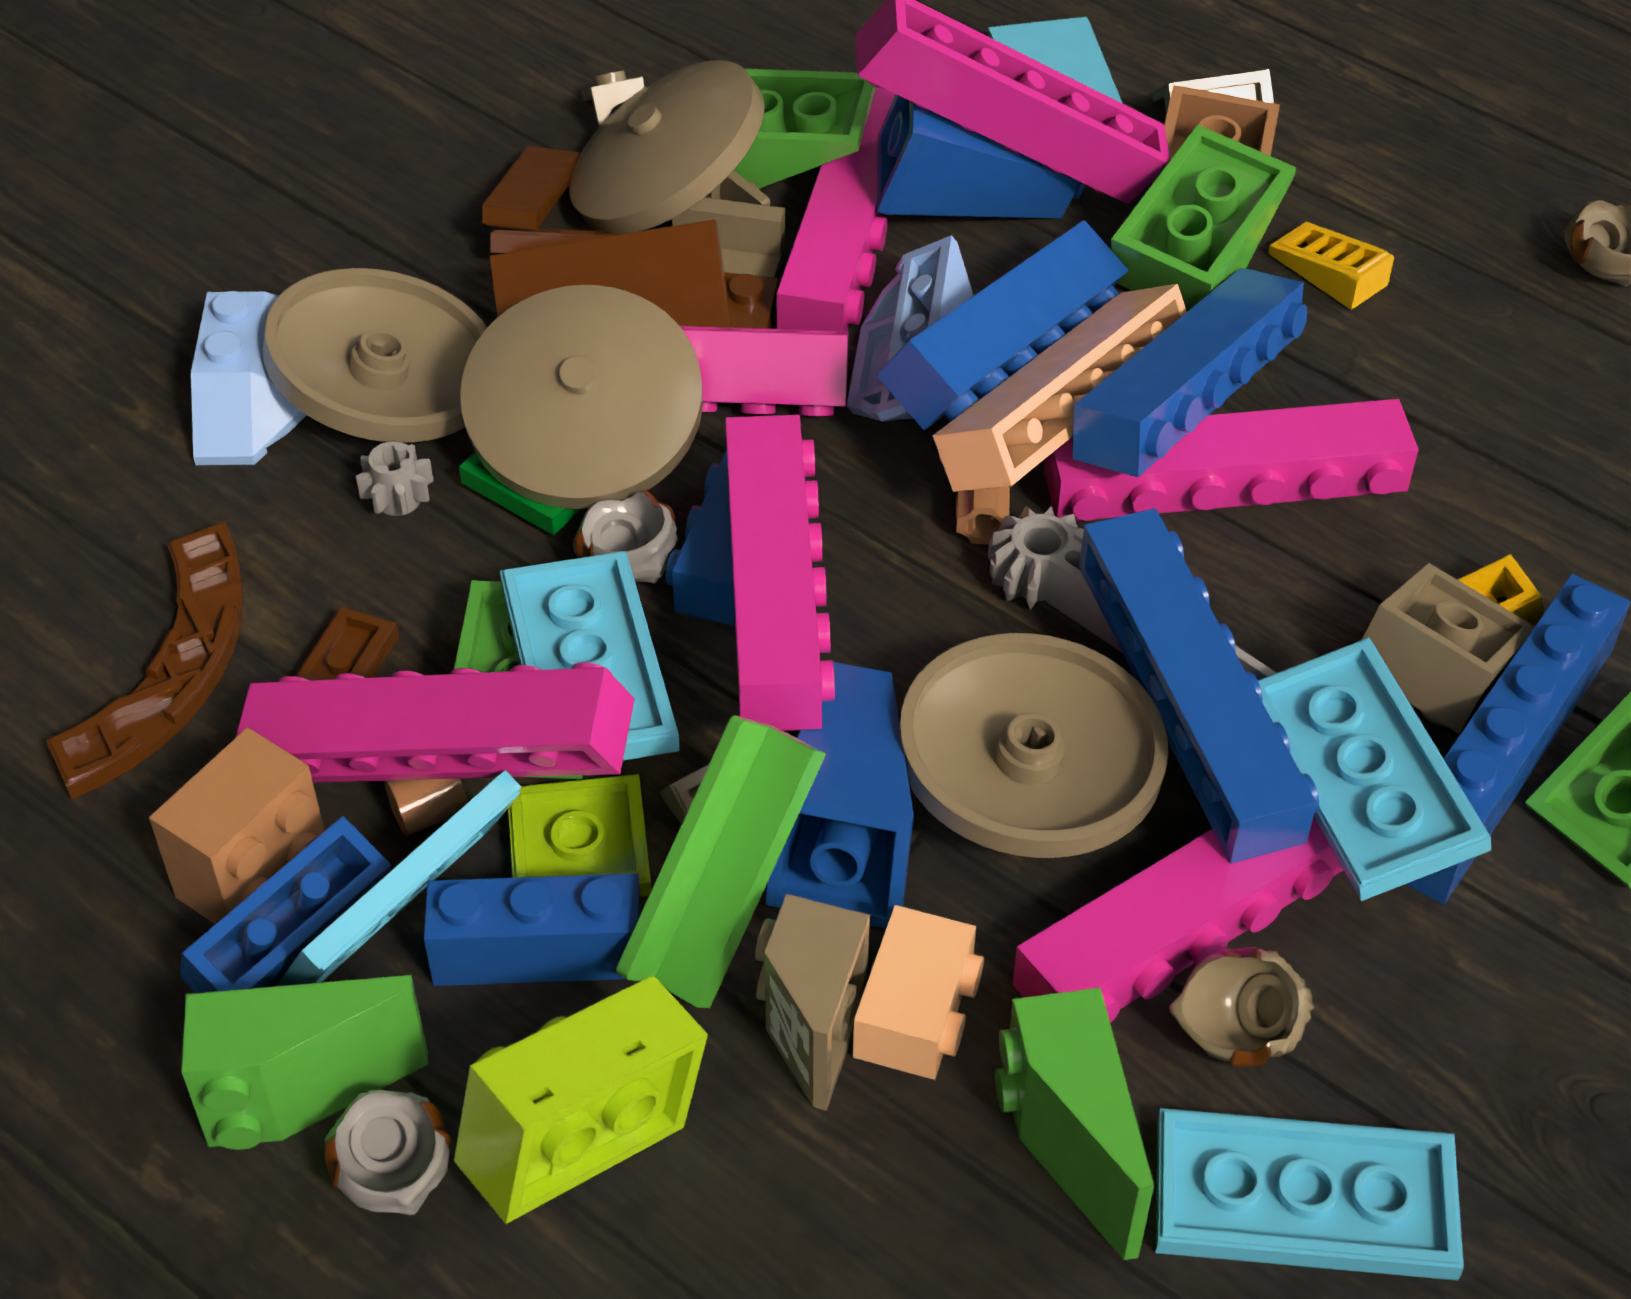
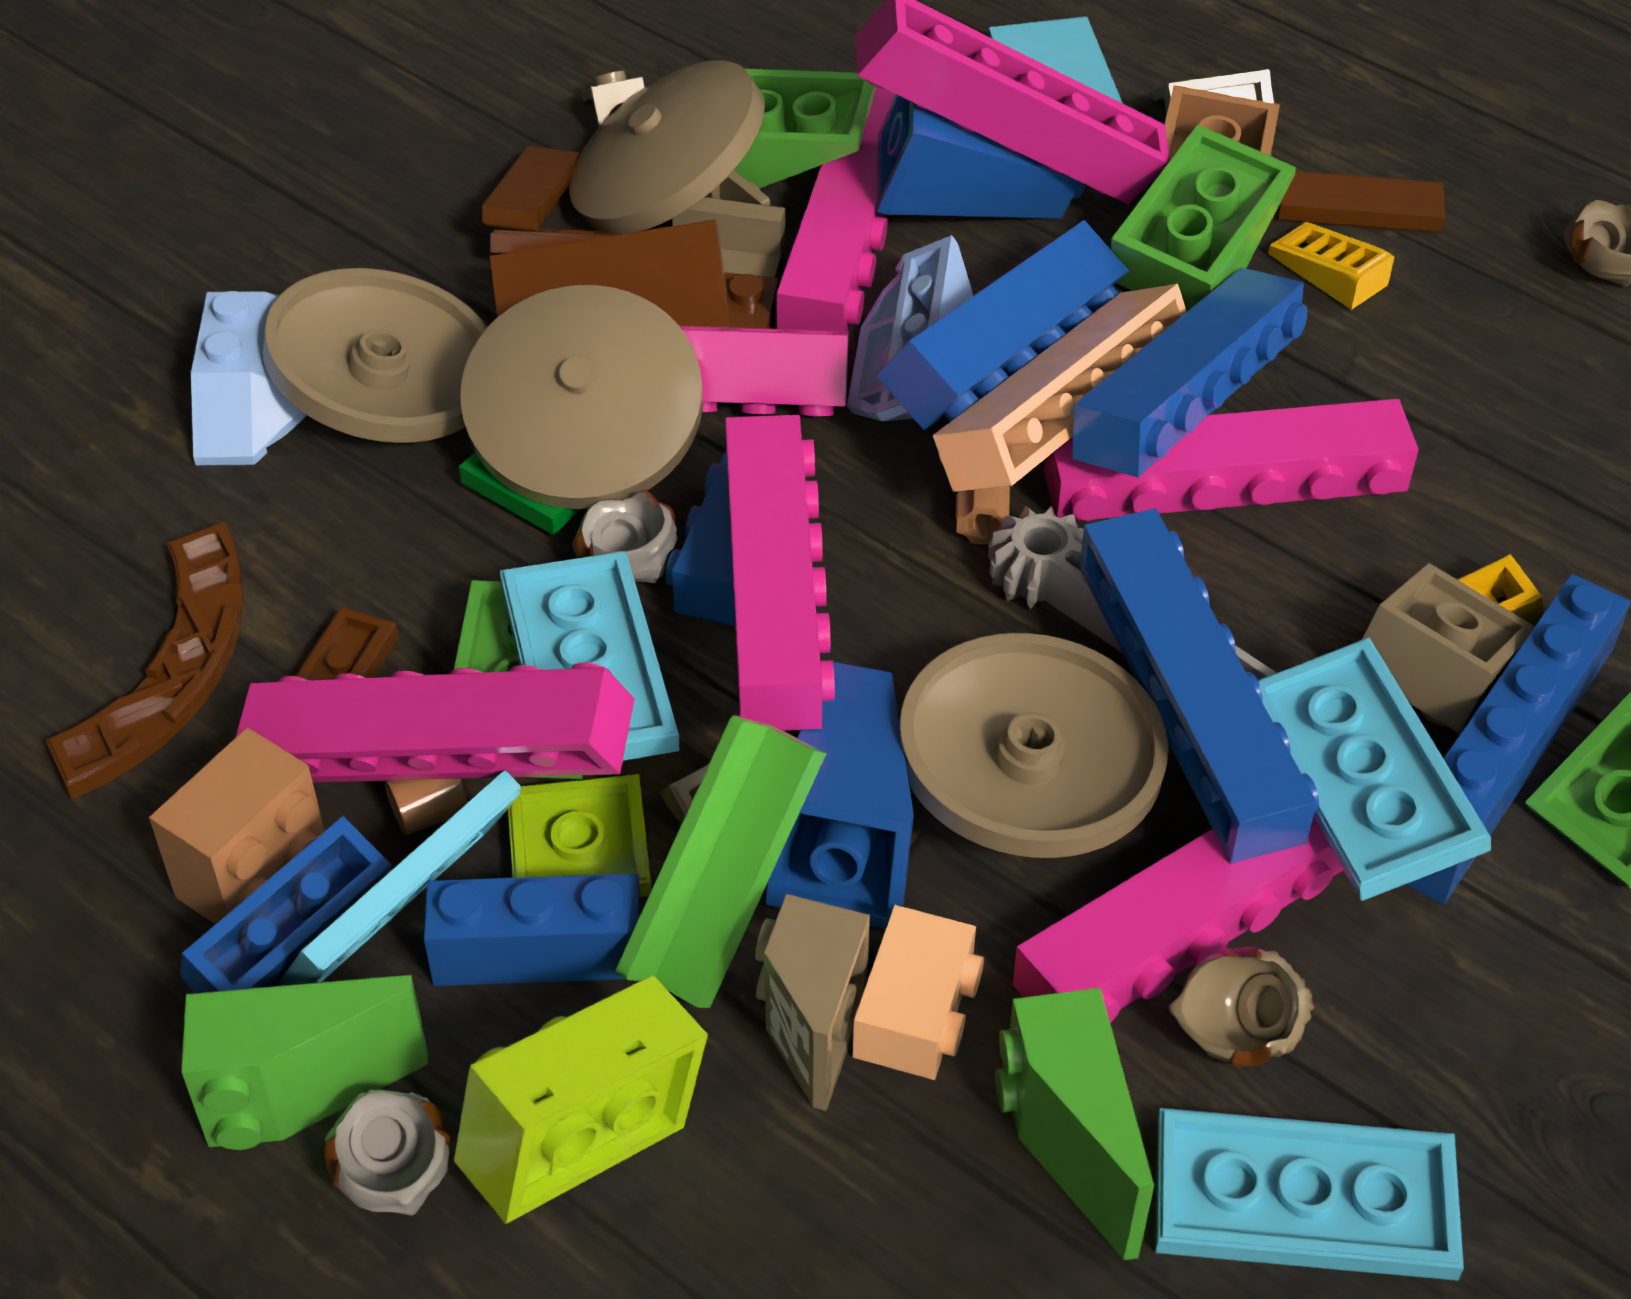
(394, 478): light grey gear -> none
(1364, 202): none -> reddish brown tile

